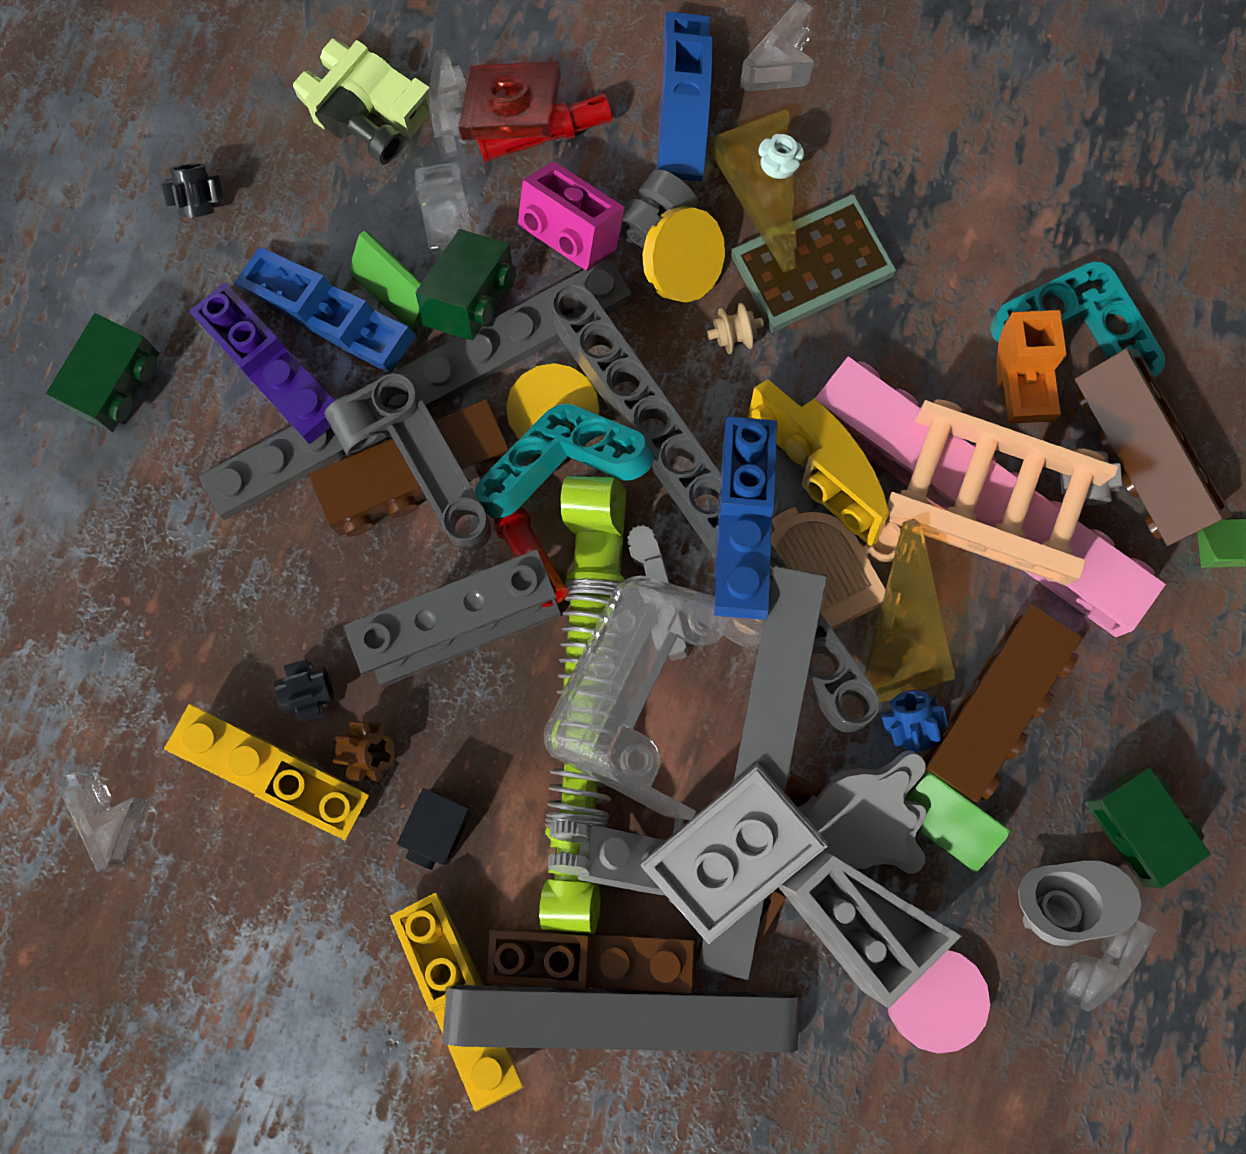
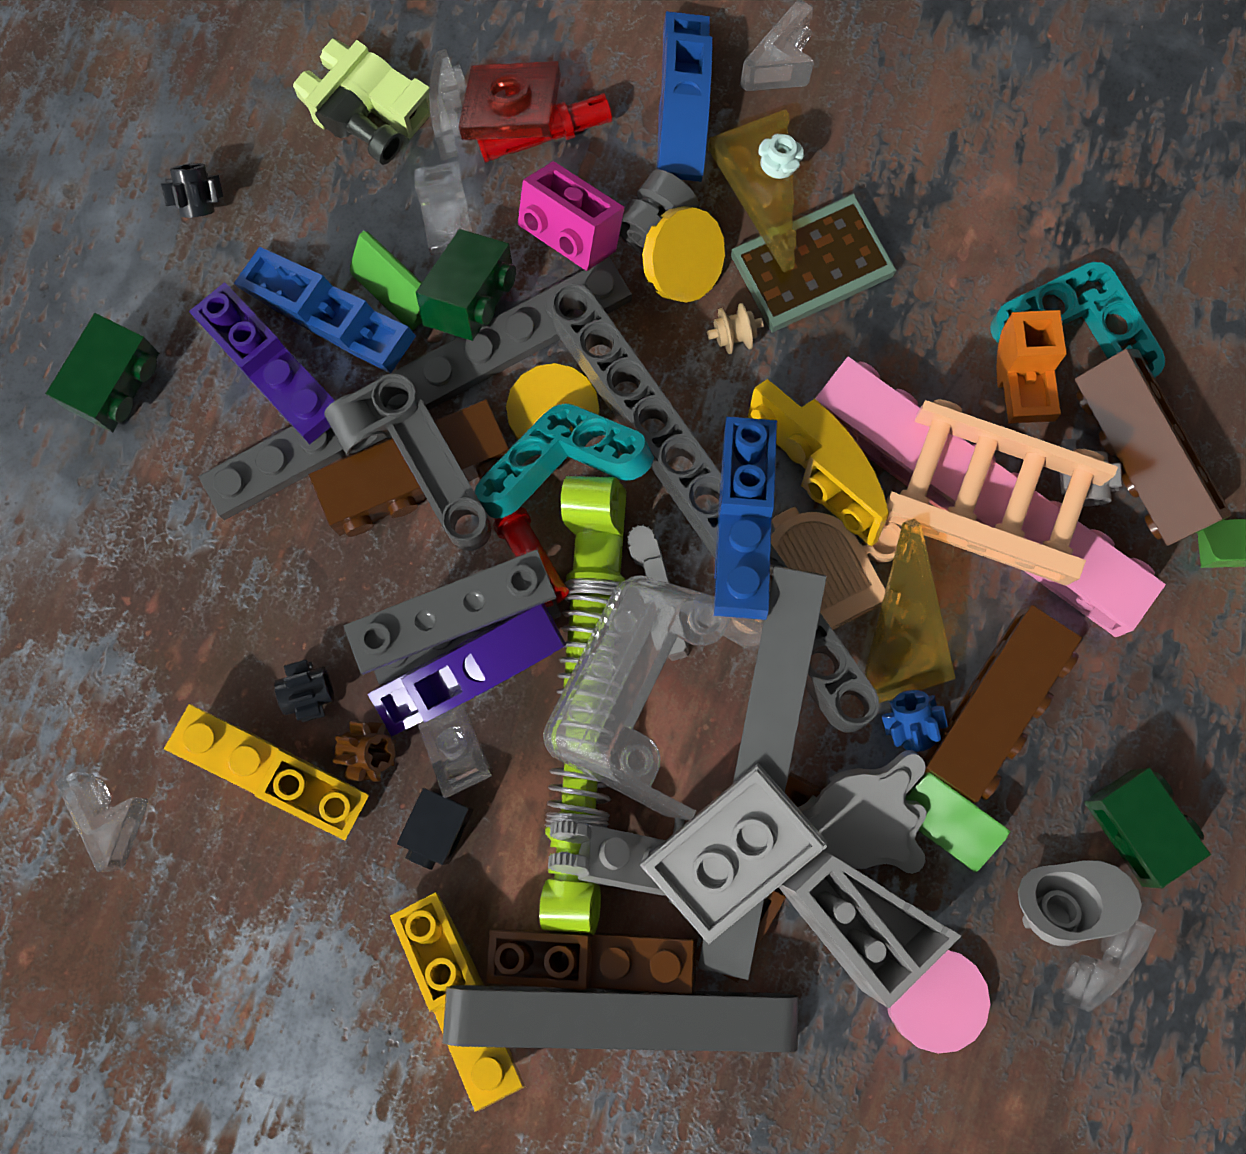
(455, 751): none -> clear slope
(467, 669): none -> dark purple slope

